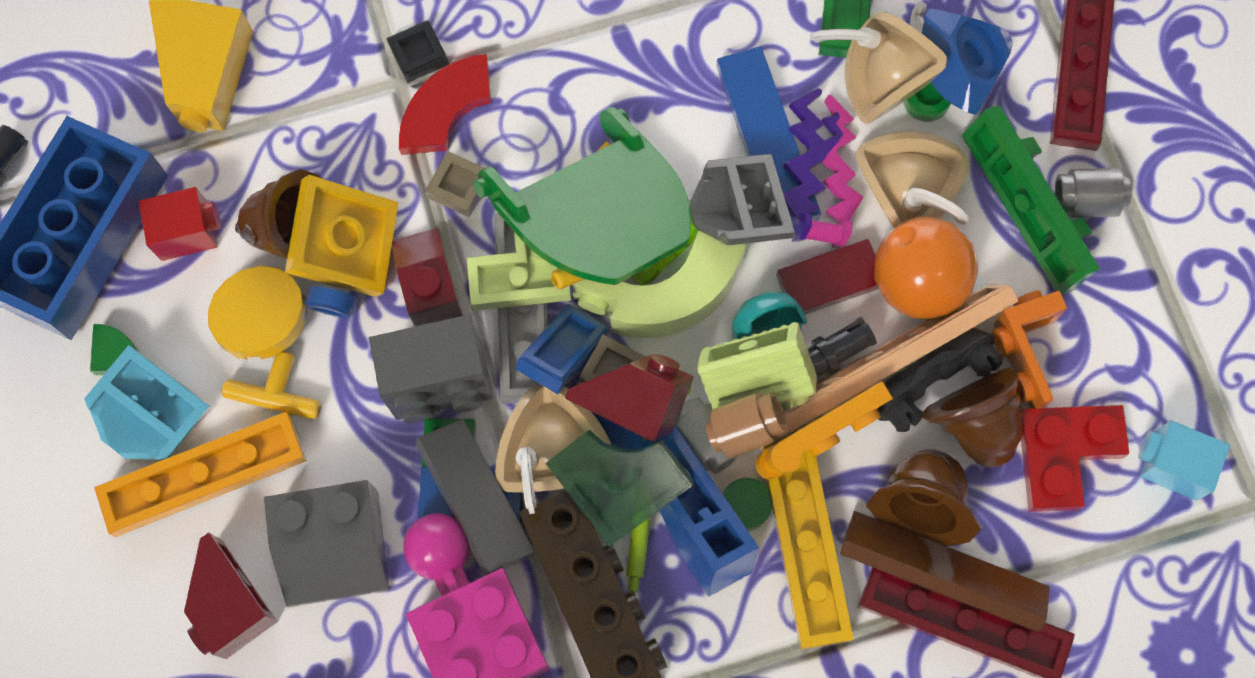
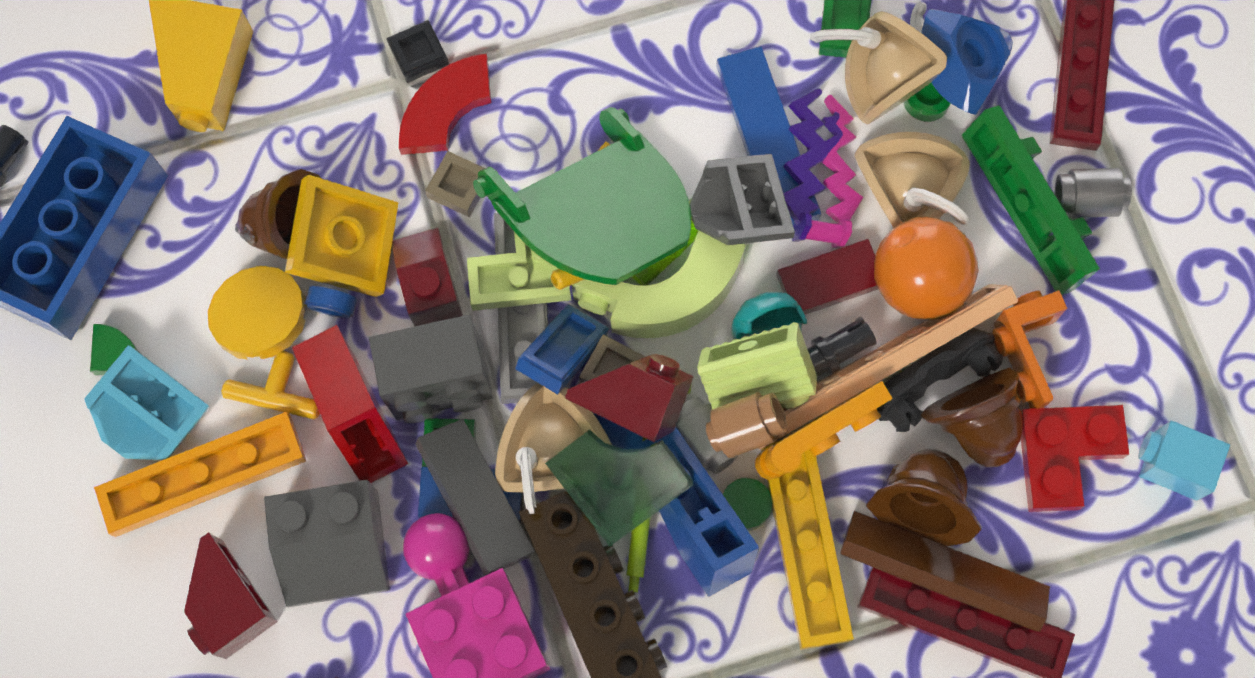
(179, 223): red brick -> none
(349, 405): none -> red slope

